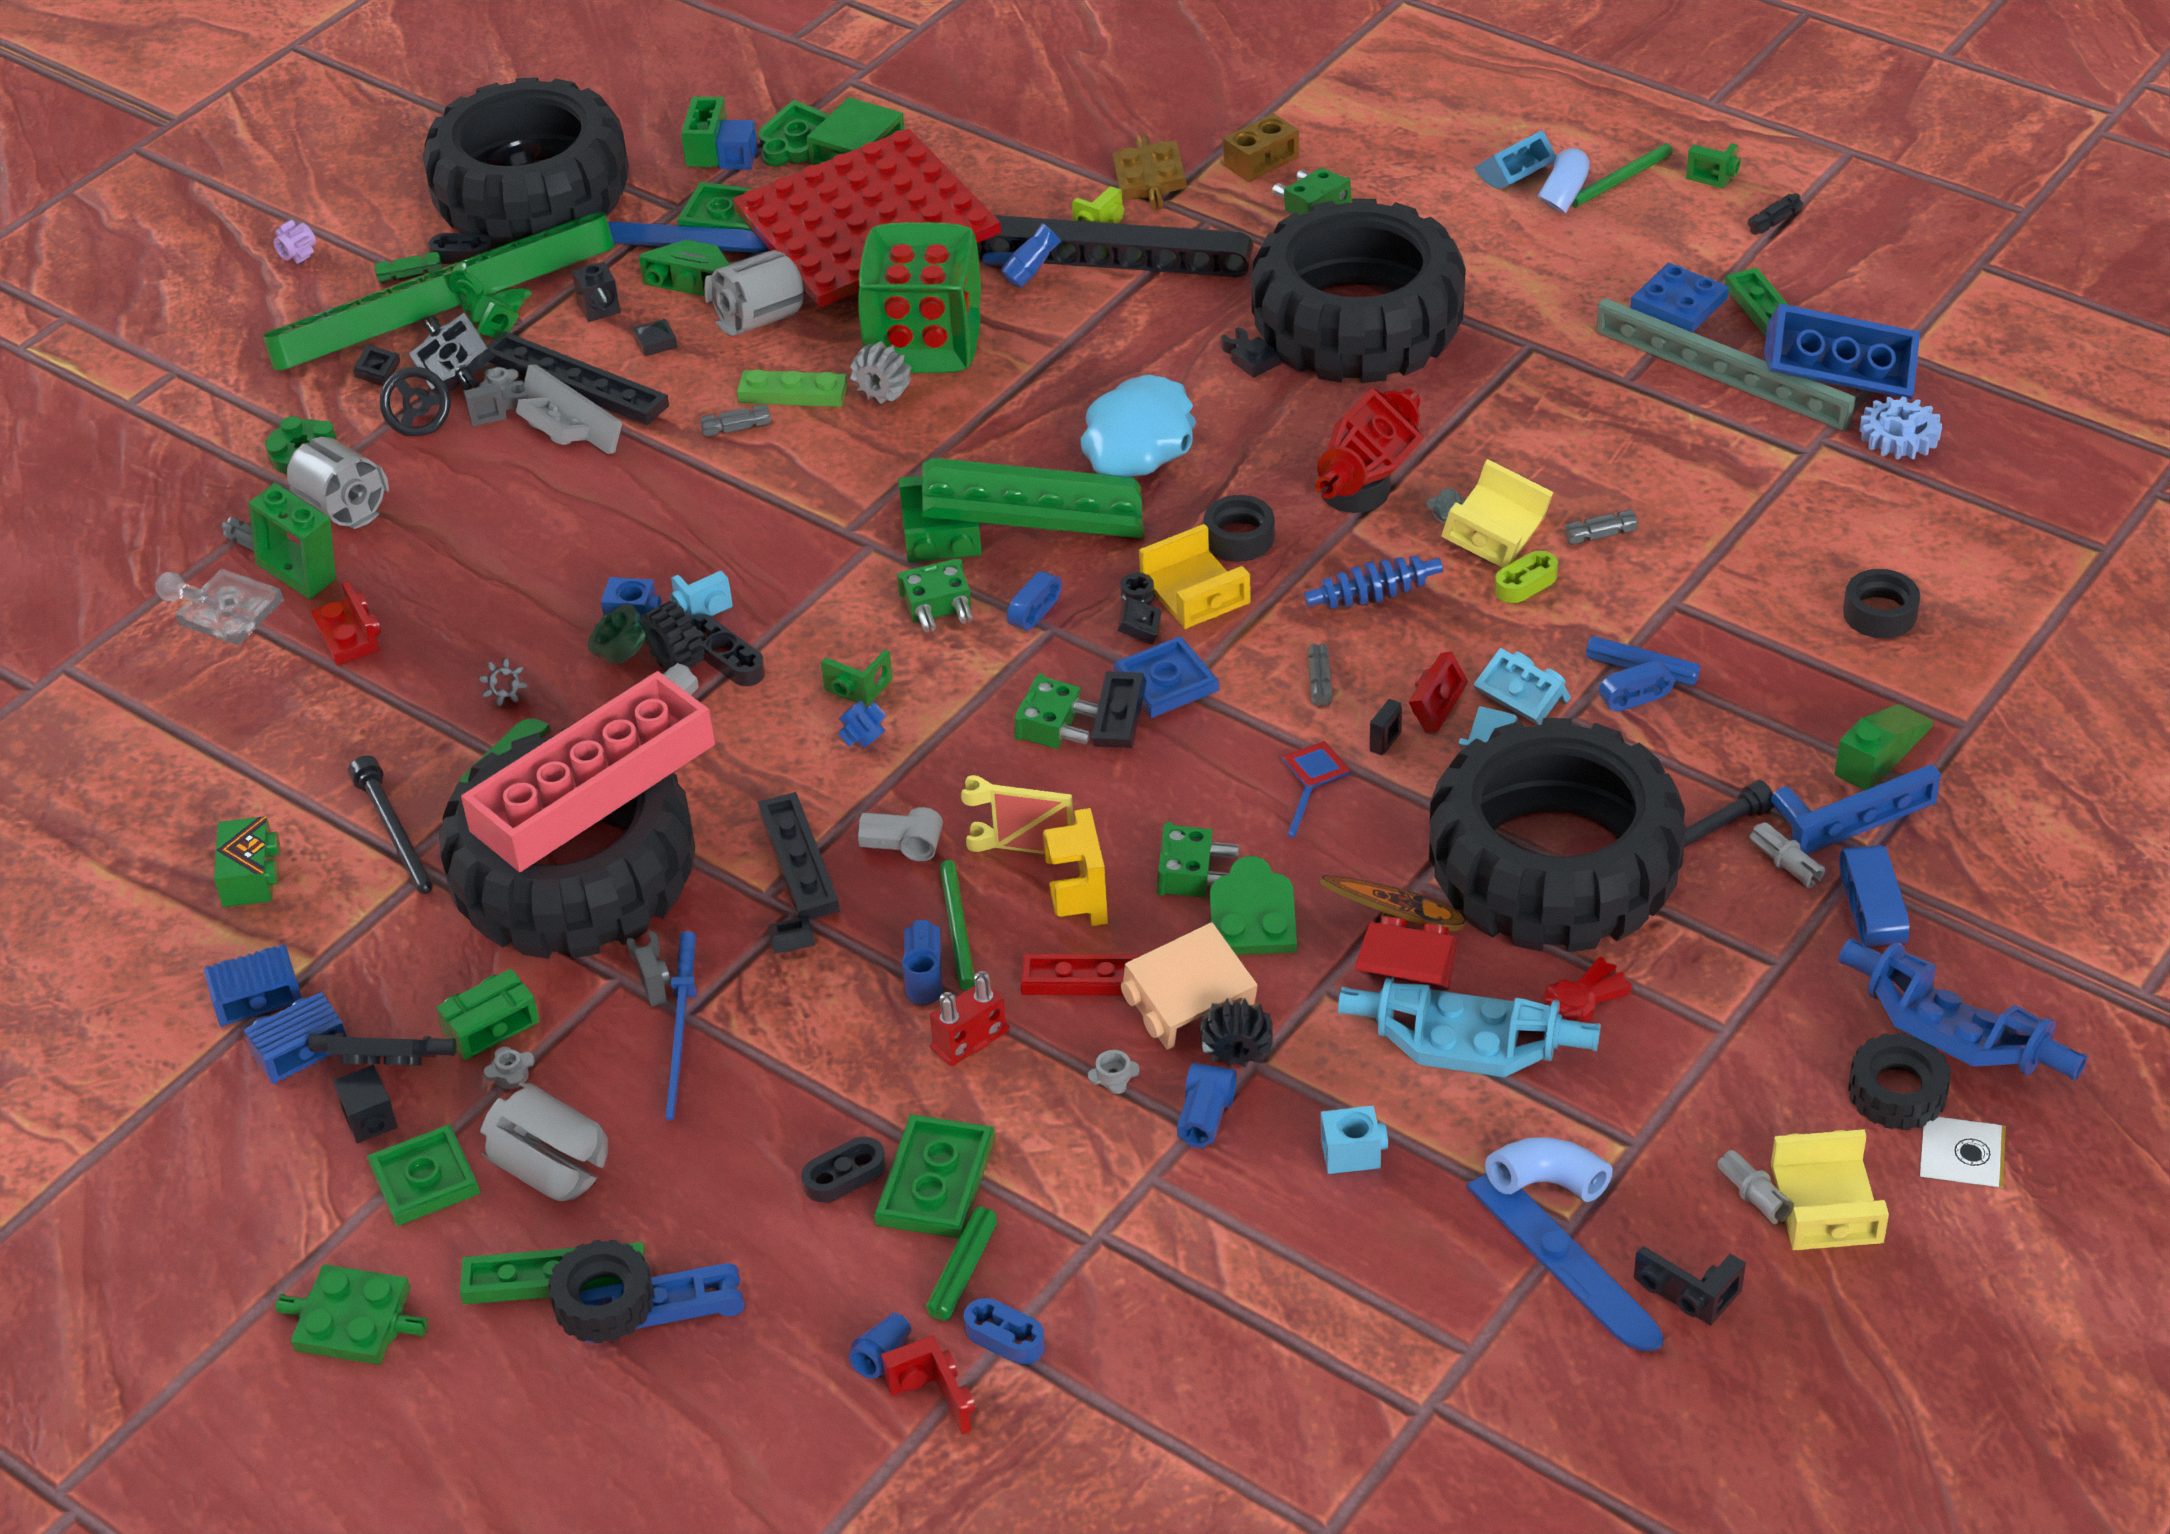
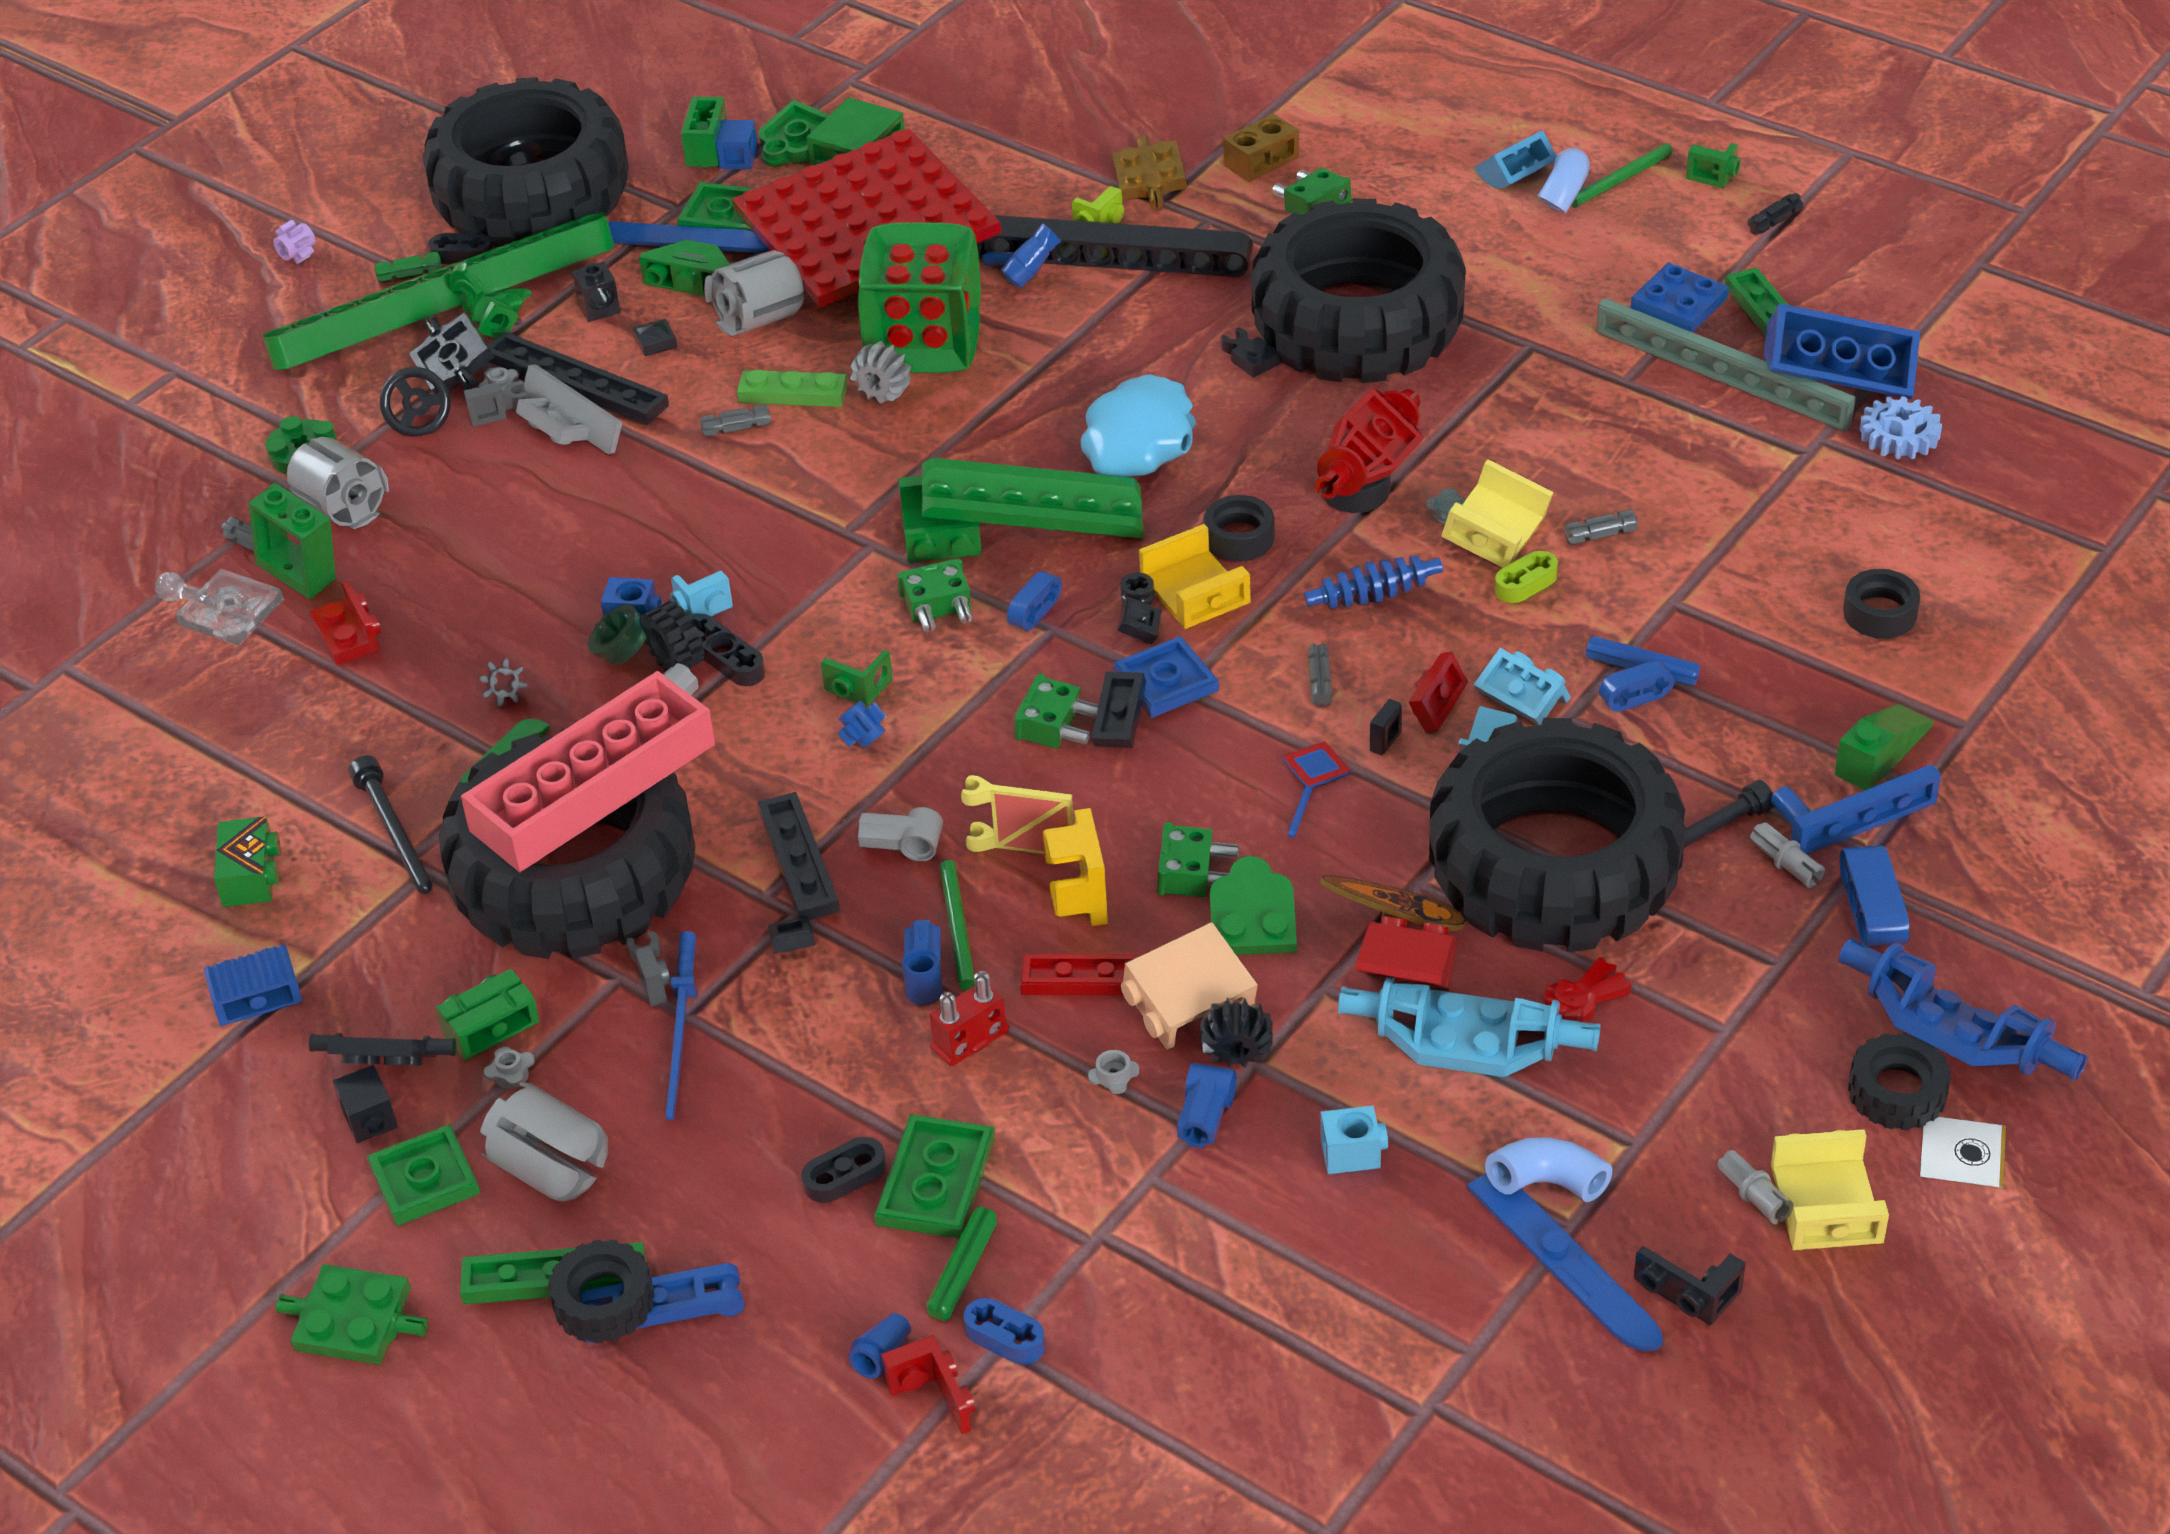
(282, 1039): blue brick -> none
(376, 365): black tile -> none

